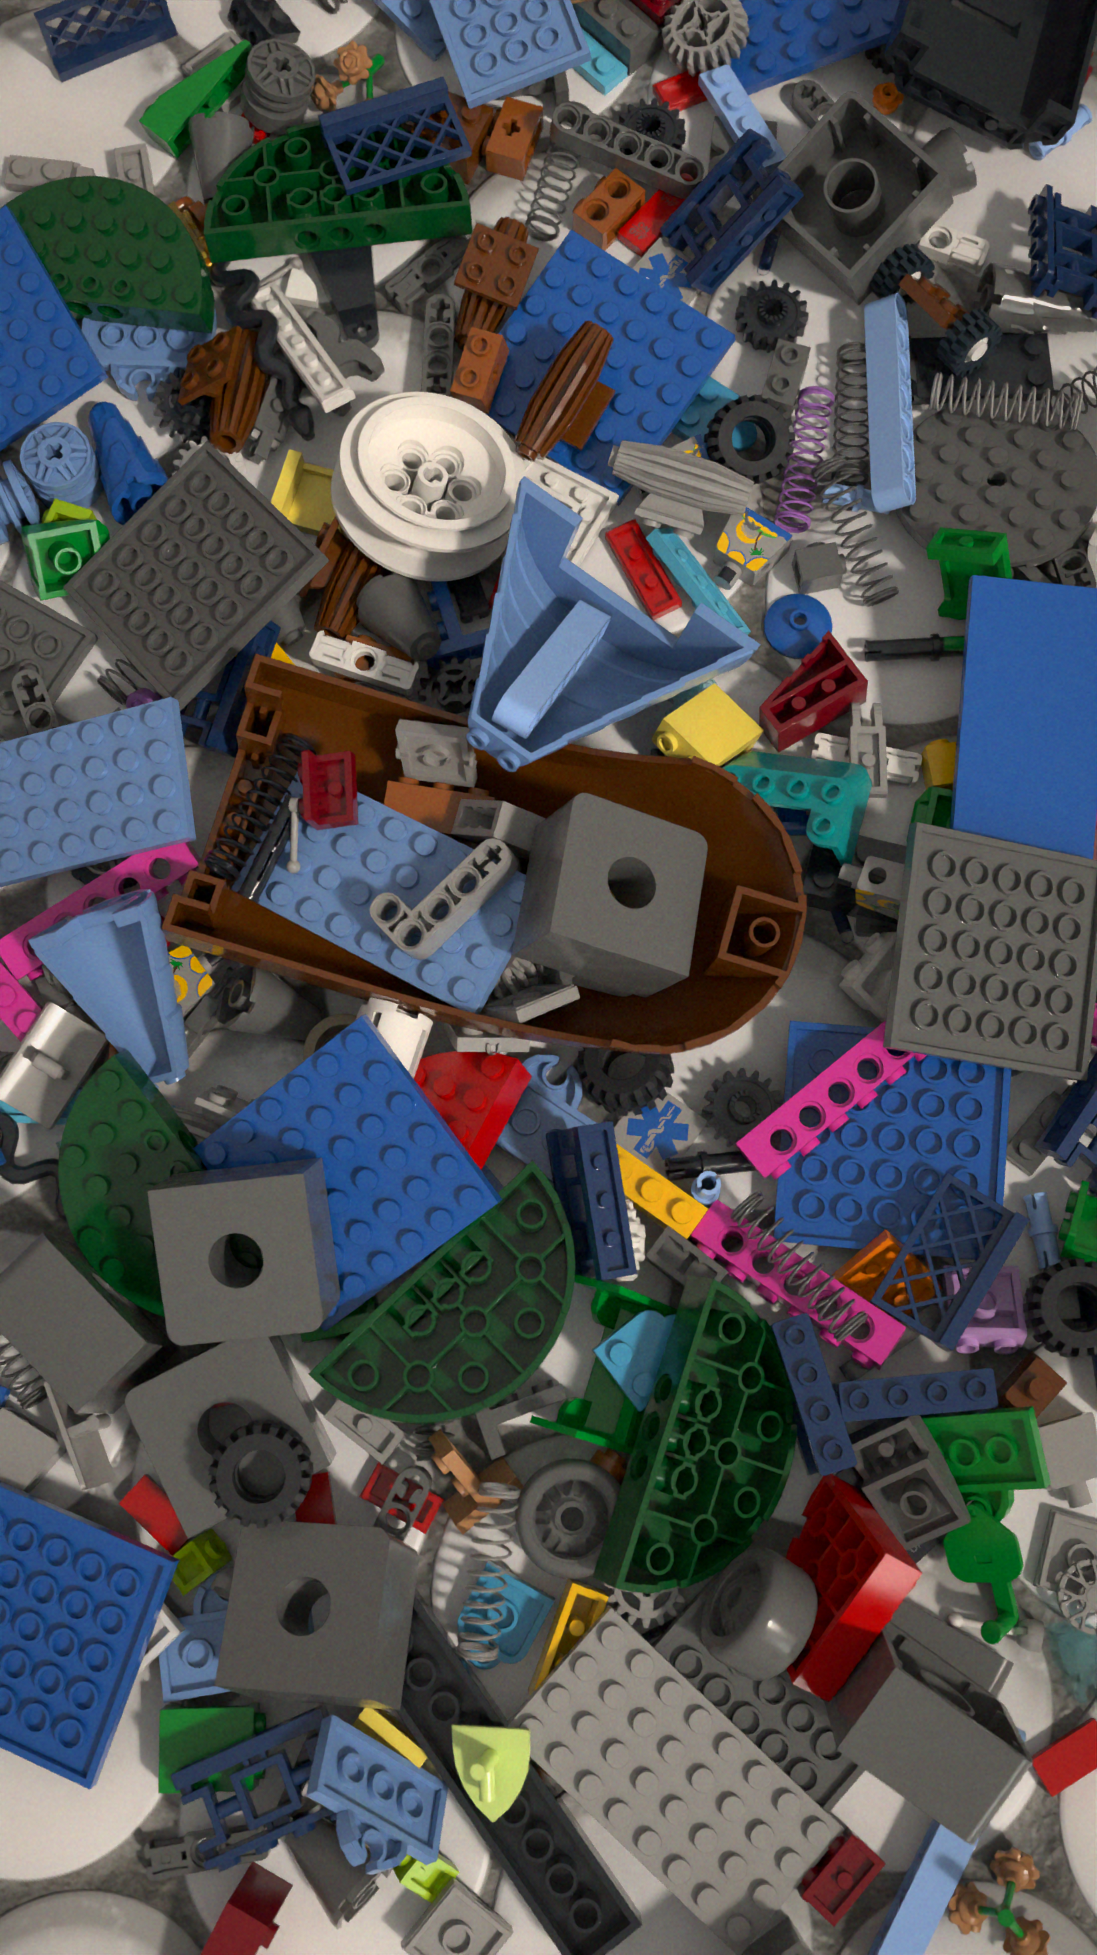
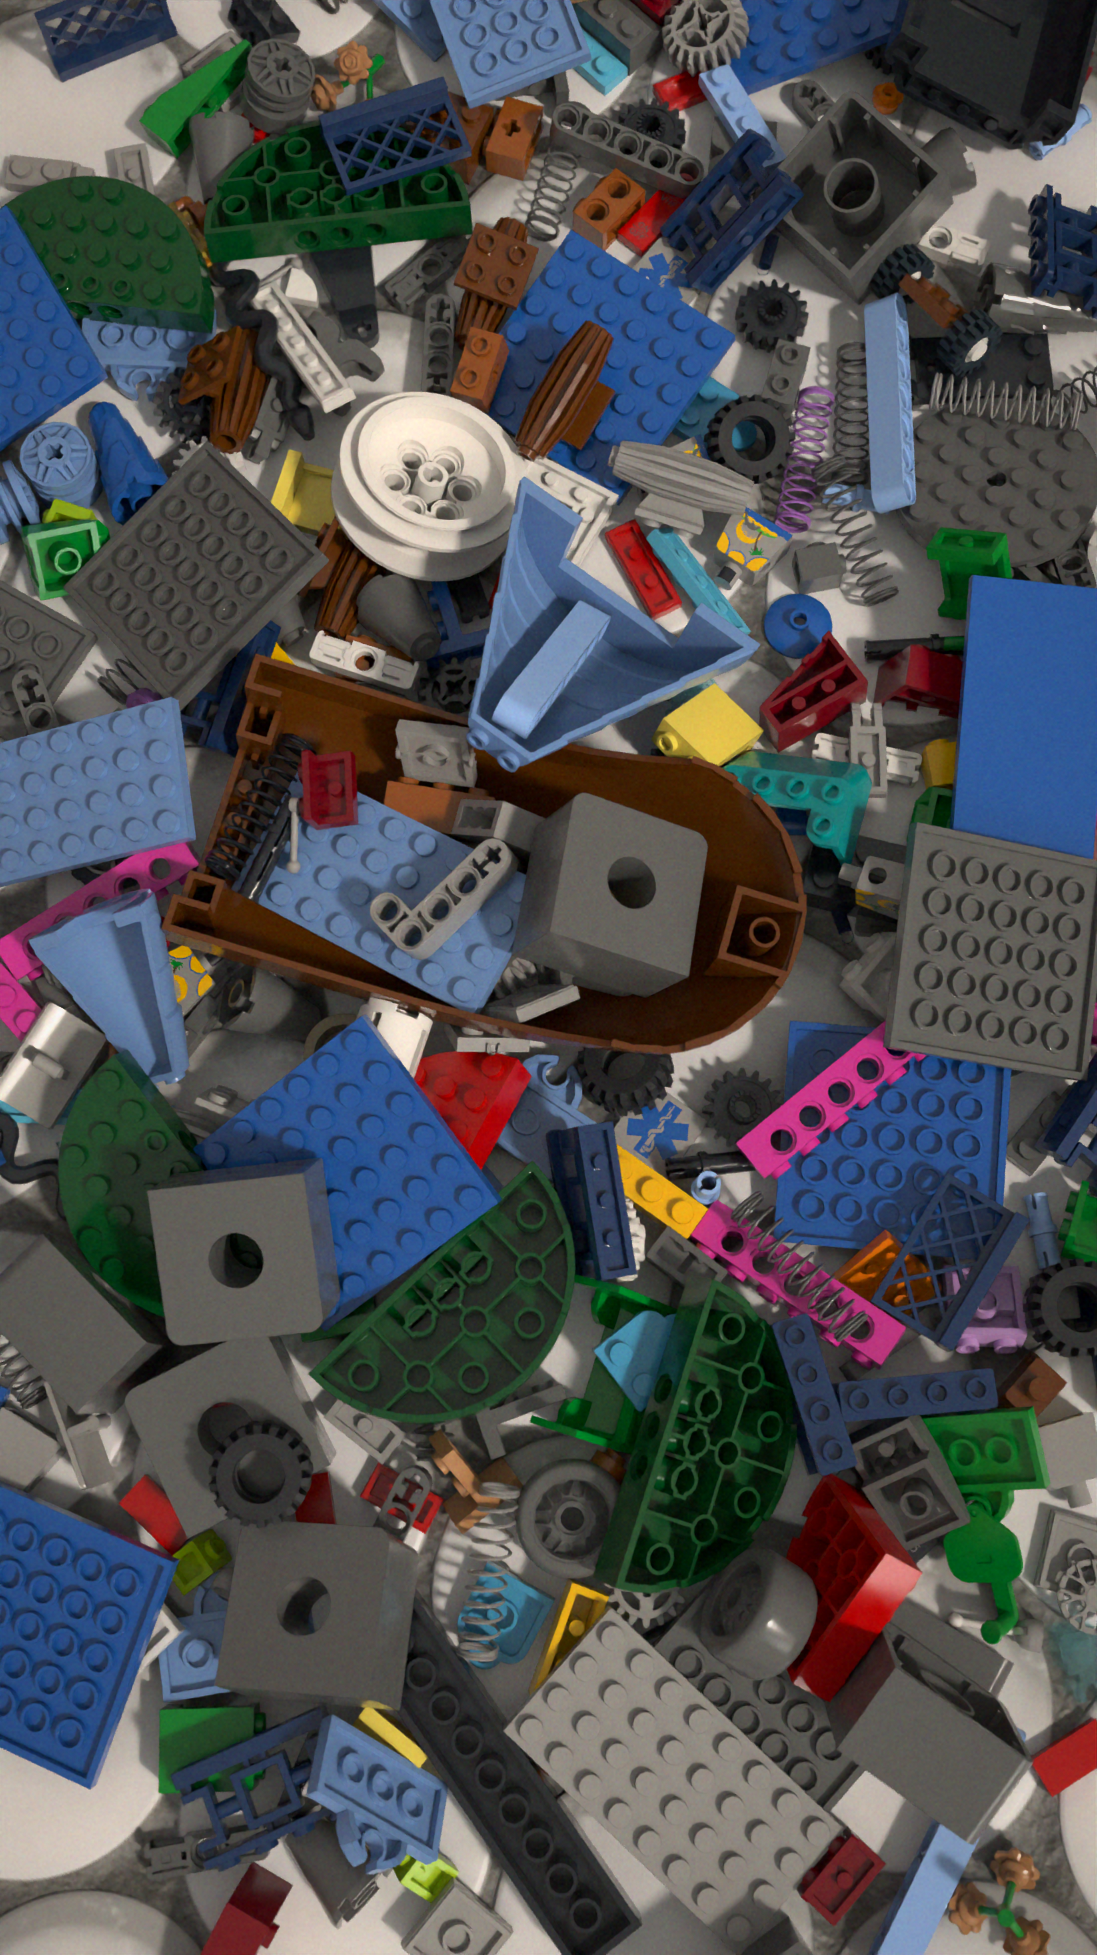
(491, 1764): yellowish green shield -> none
(921, 679): none -> dark red wedge

